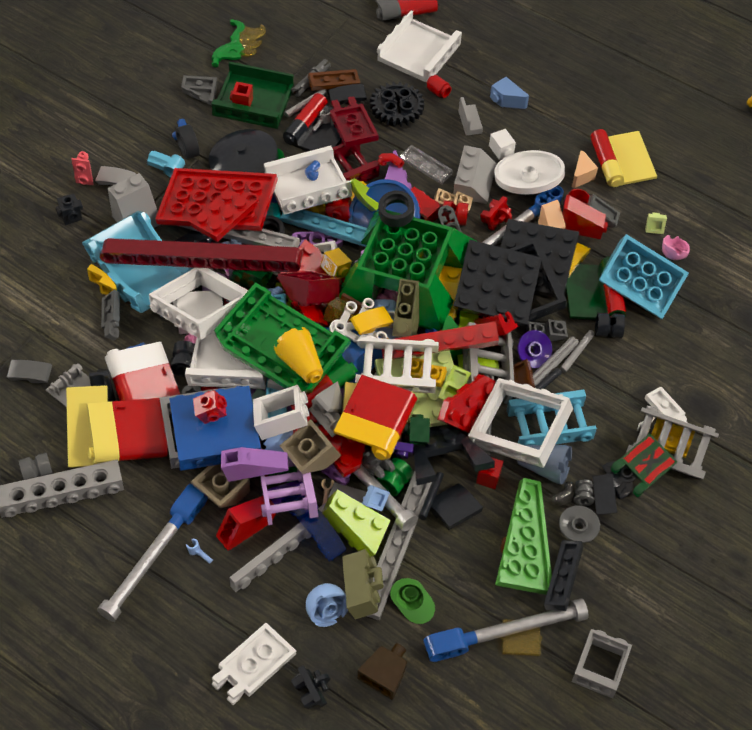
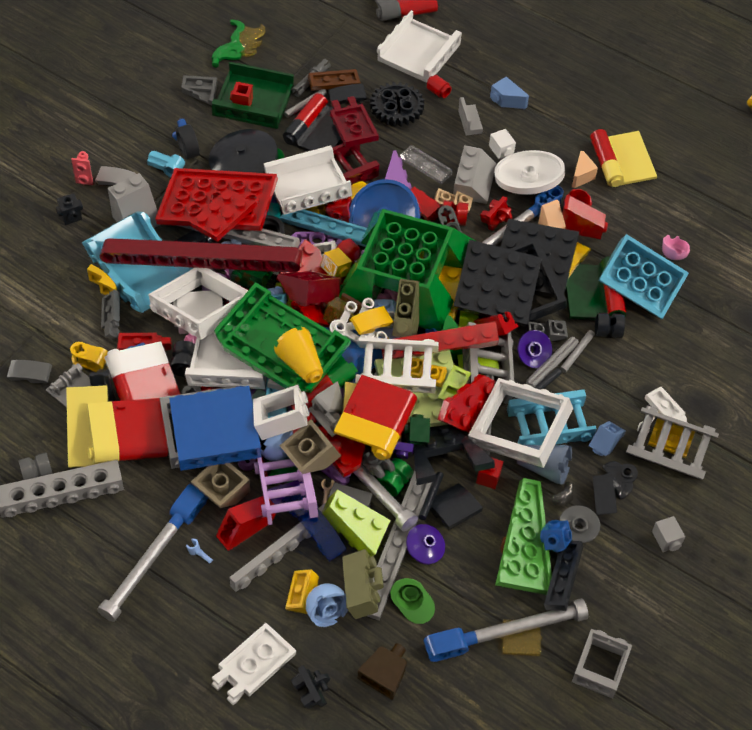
(91, 356): none -> yellow piece
(131, 339): none -> red hinge
(210, 406): red brick -> none
(250, 462): medium lavender slope -> none
(302, 584): none -> yellow slope
(311, 170): blue arm -> none
(324, 118): light grey hand -> none
(350, 249): none -> red hair
(360, 191): lime slope -> none
(375, 497): light blue tile -> none
(390, 157): red arm -> none
(396, 197): black tyre -> none
(420, 549): none -> dark purple dish
(523, 373): reddish brown tile -> none
(556, 535): none -> blue brick
(584, 493): dark grey bush -> none
(606, 438): none -> medium blue slope
(612, 214): dark grey tile -> none
(647, 461): flag -> none
(656, 223): yellowish green tile -> none
(668, 534): none -> light grey brick

